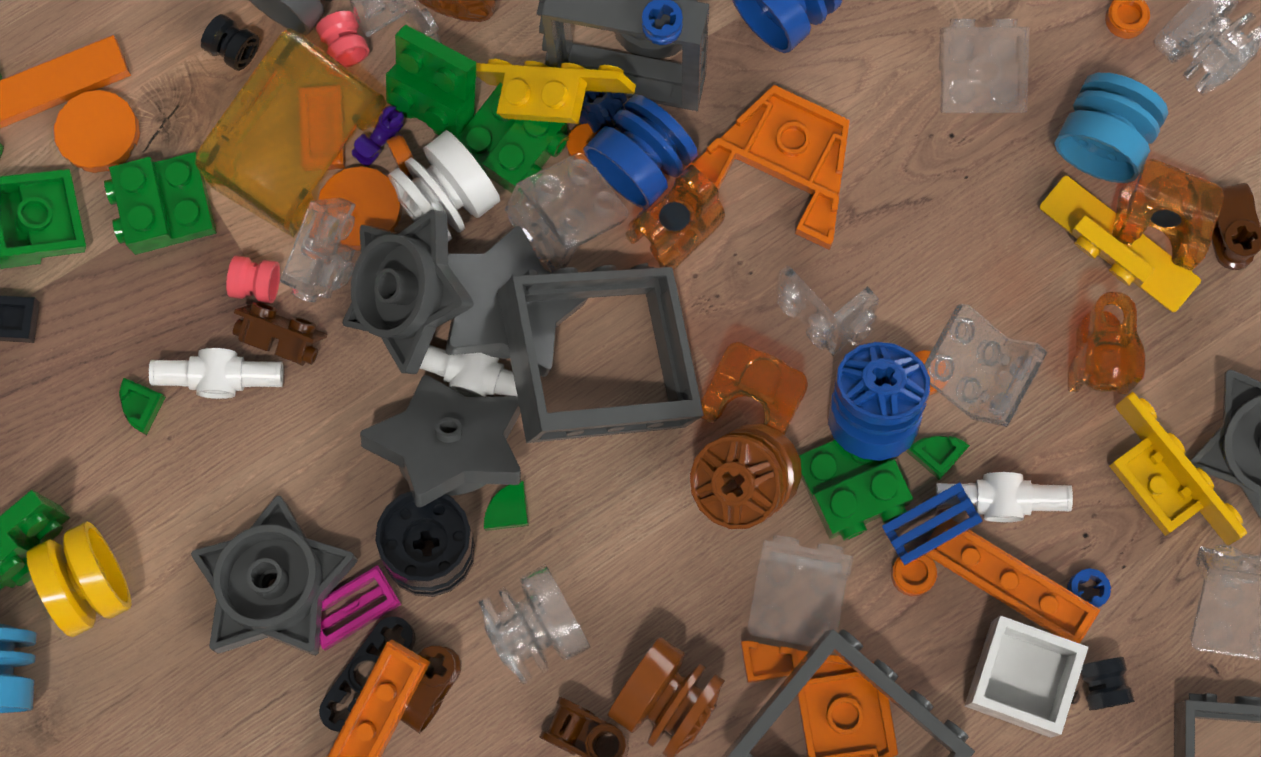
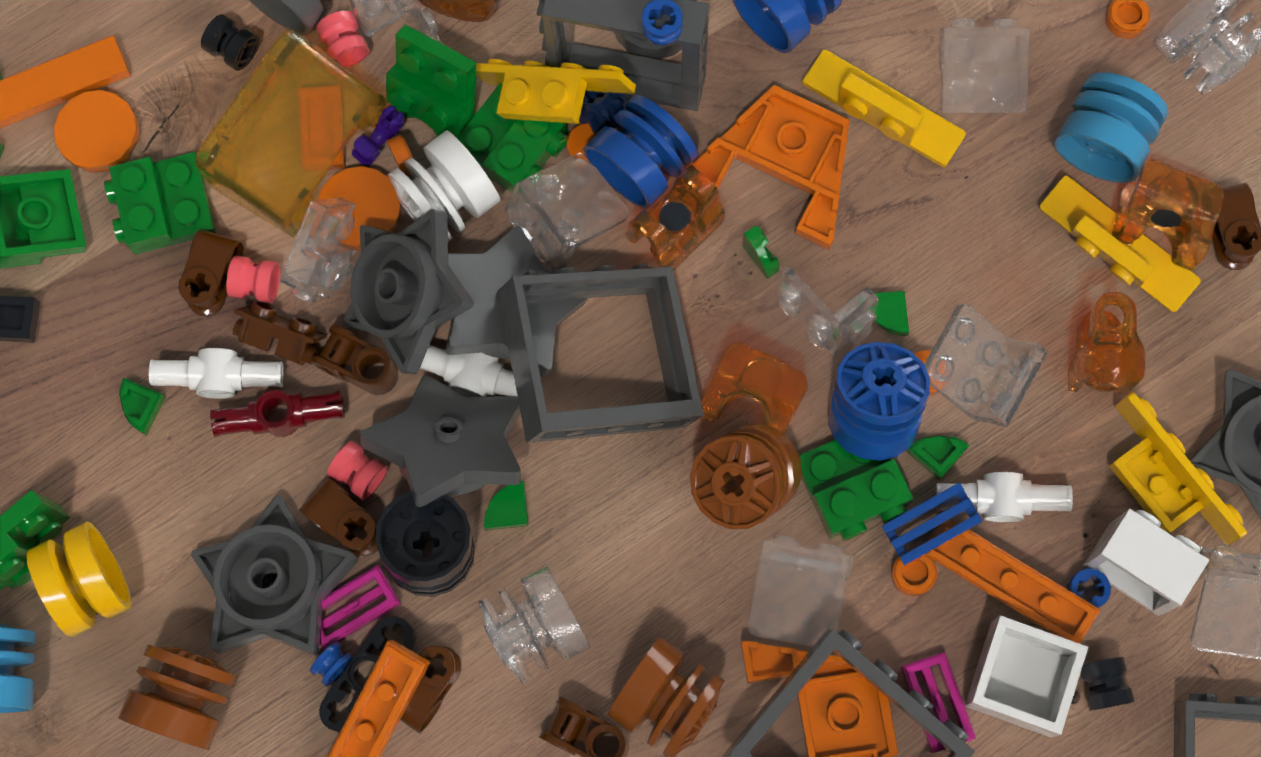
(178, 696): none -> dark orange wheel
(208, 267): none -> reddish brown piece
(256, 414): none -> dark red pin
(331, 663): none -> blue bush
(340, 515): none -> reddish brown piece
(350, 357): none -> reddish brown piece
(357, 470): none -> coral wheel
(754, 244): none -> green tile
(884, 108): none -> yellow bracket
(892, 313): none -> green tile
(952, 690): none -> dark pink tile
(1147, 561): none -> white piece

